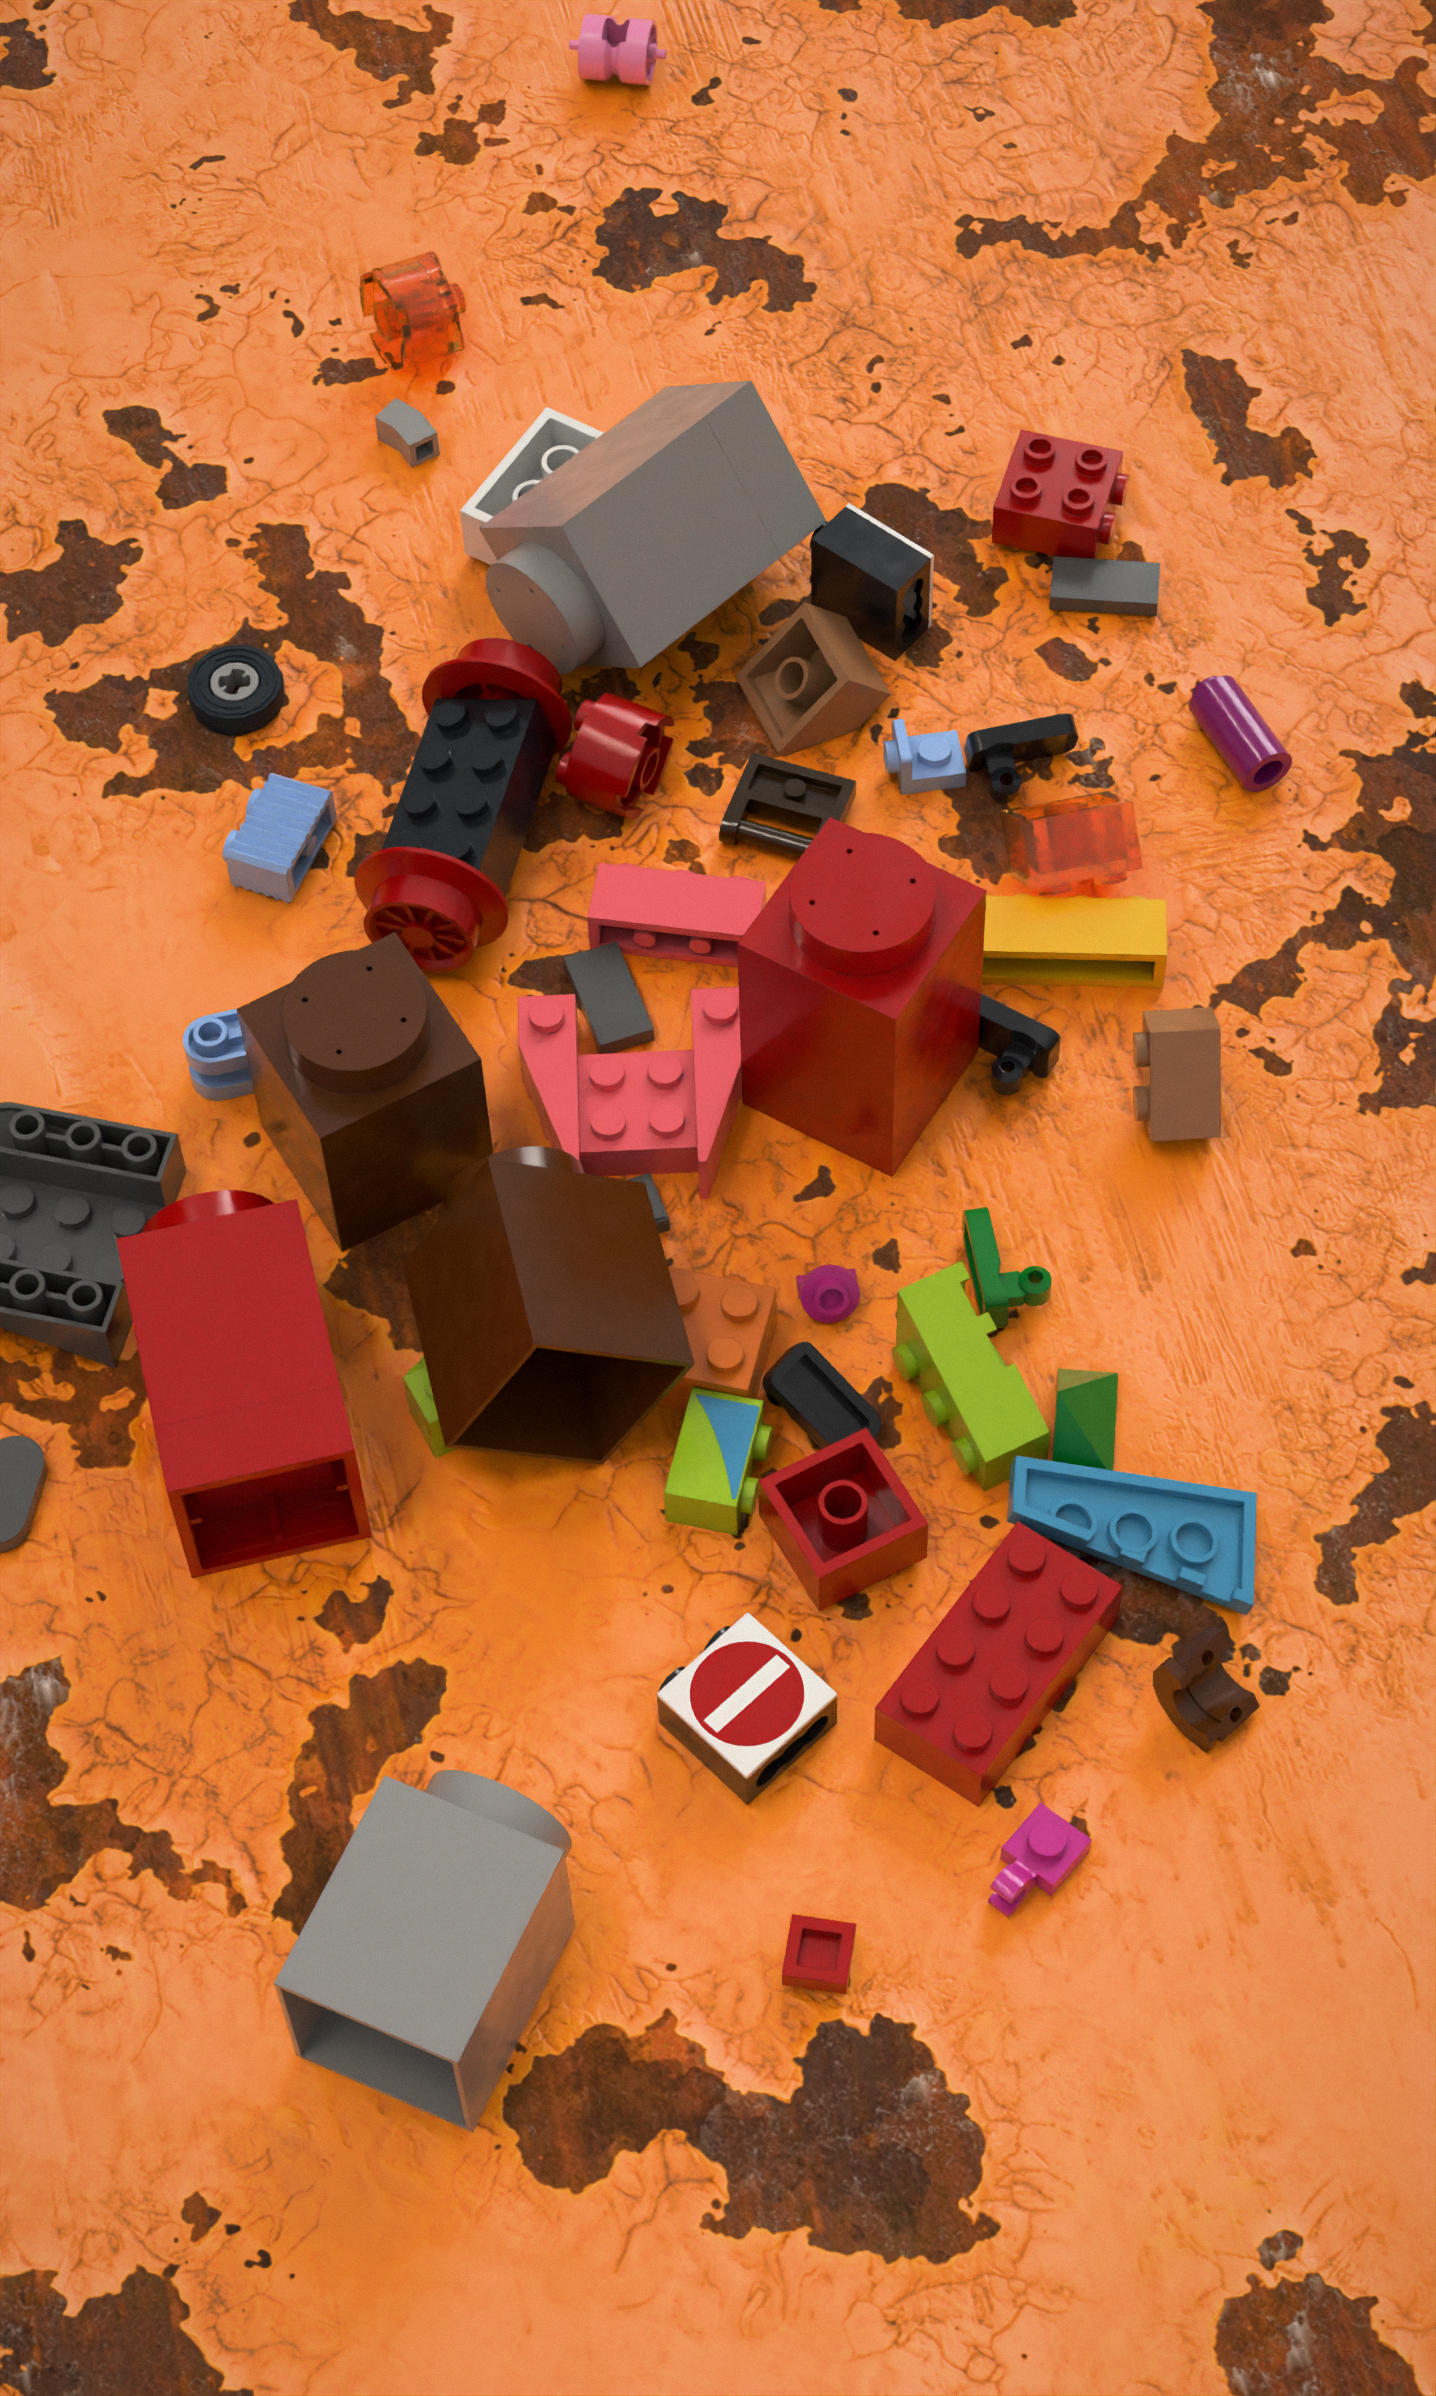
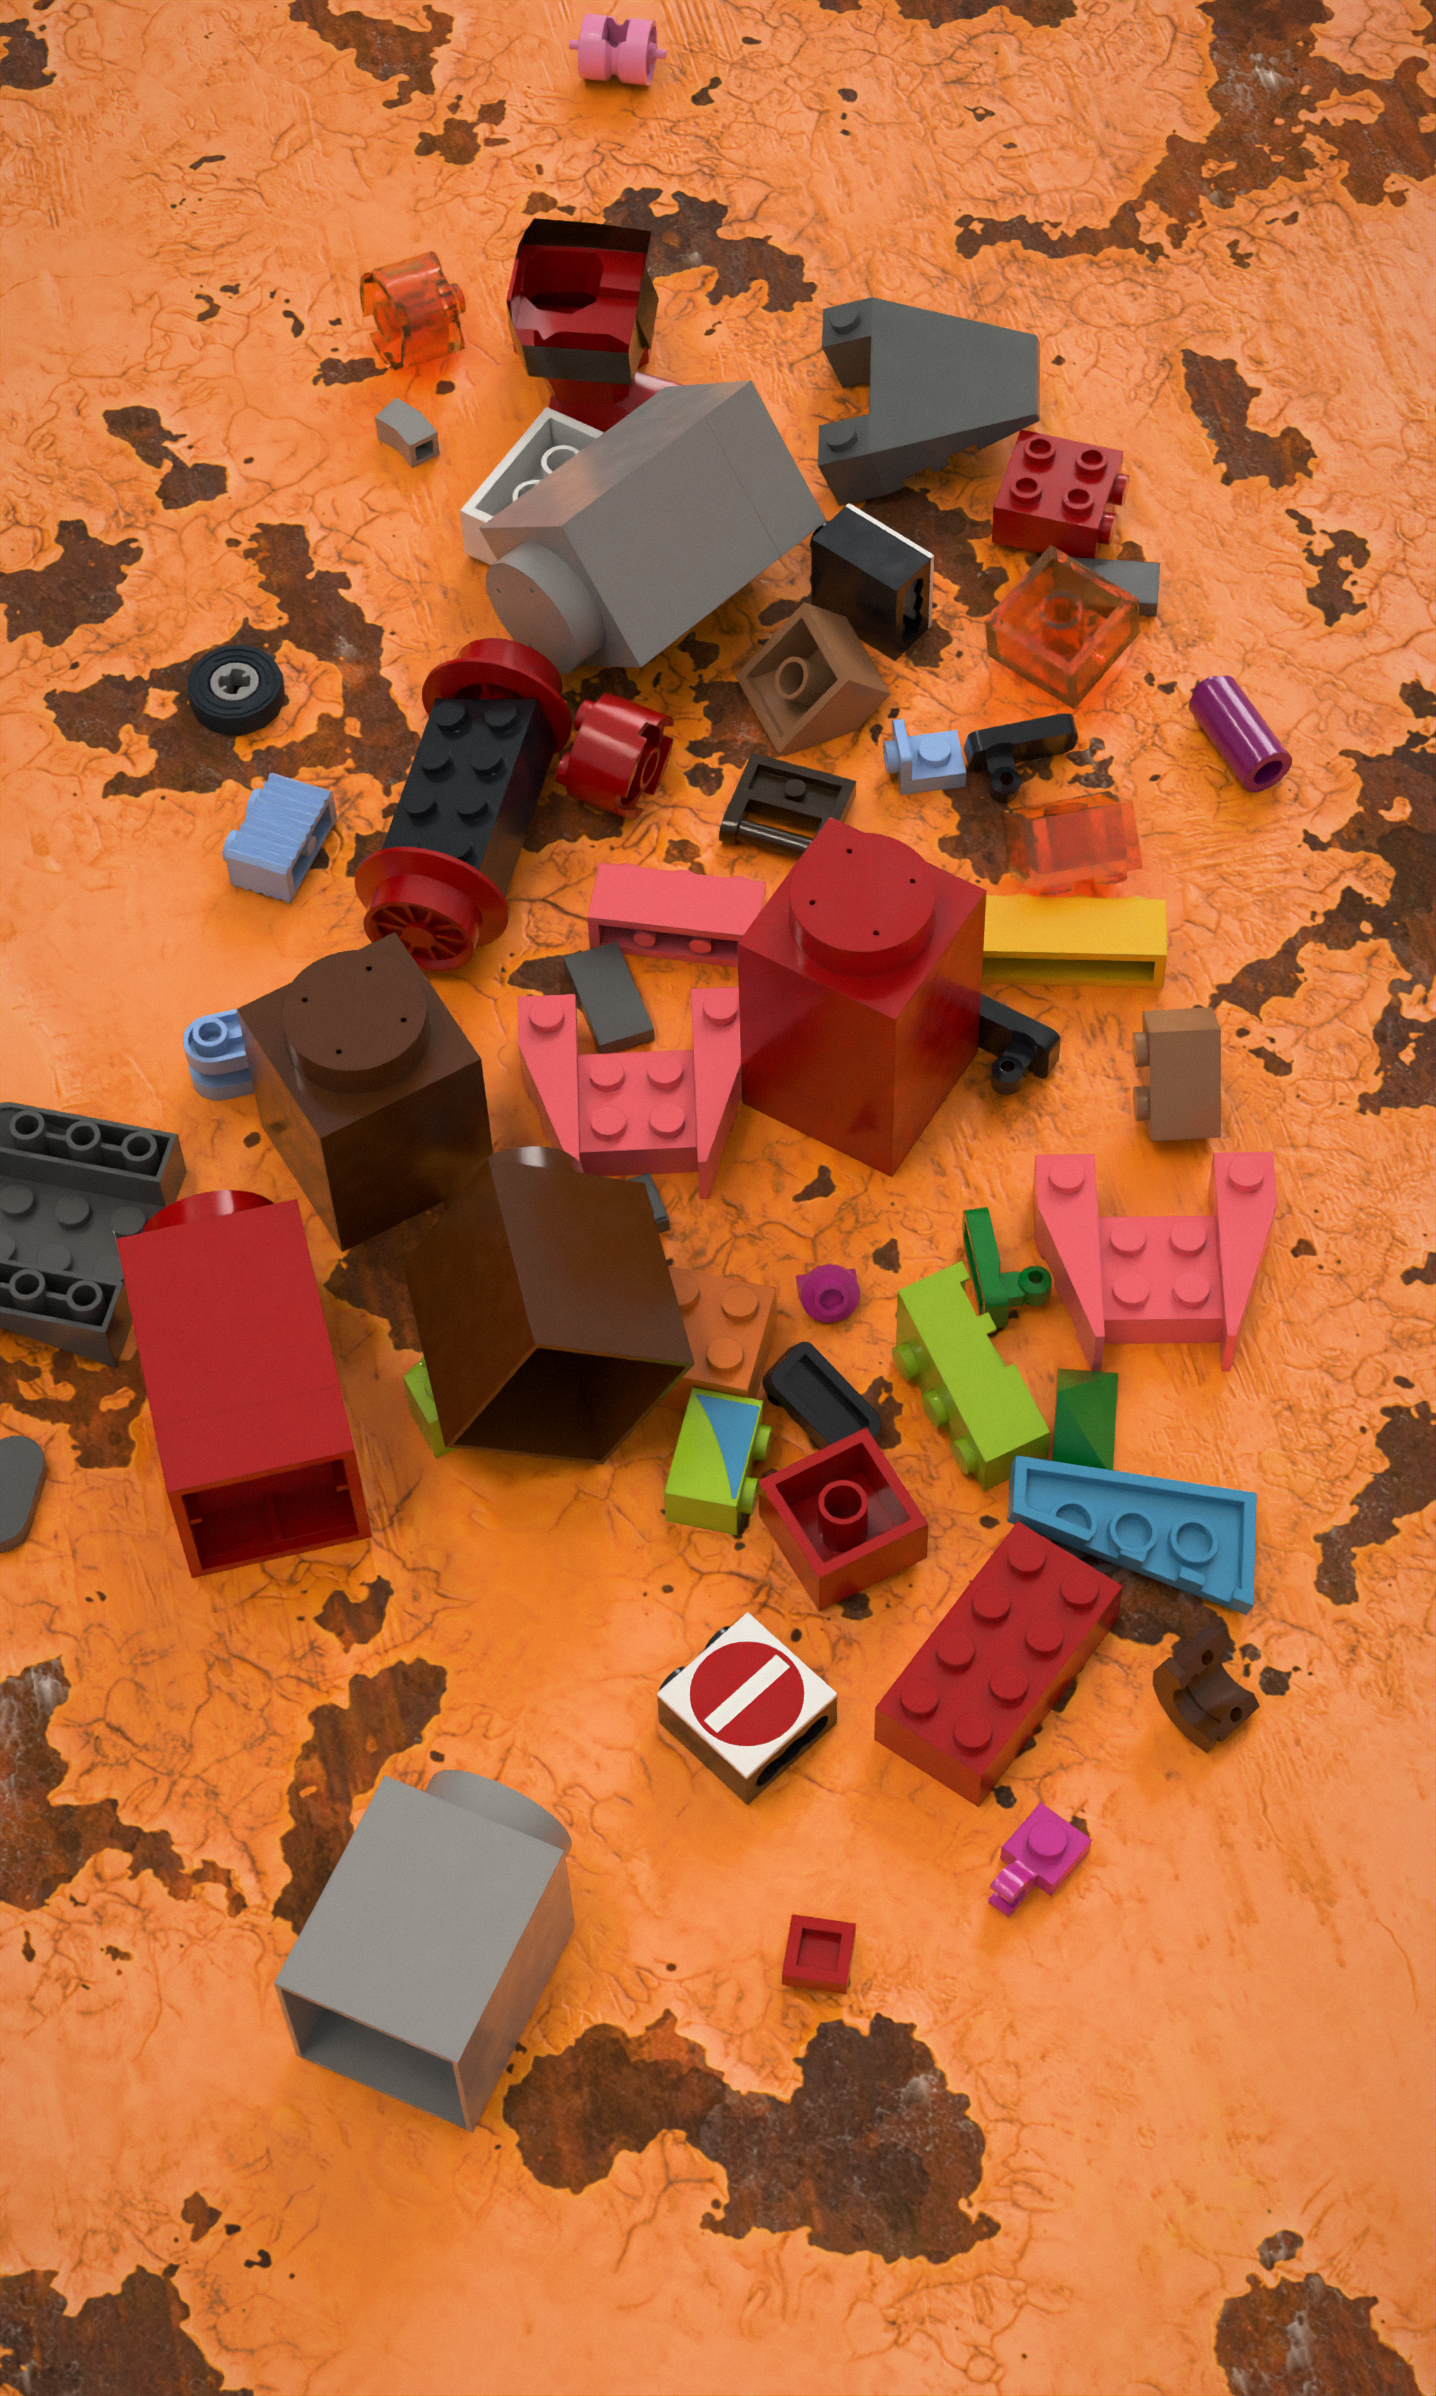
(585, 317): none -> red piece
(931, 392): none -> dark grey wedge
(1062, 627): none -> clear orange brick
(1155, 1273): none -> coral wedge

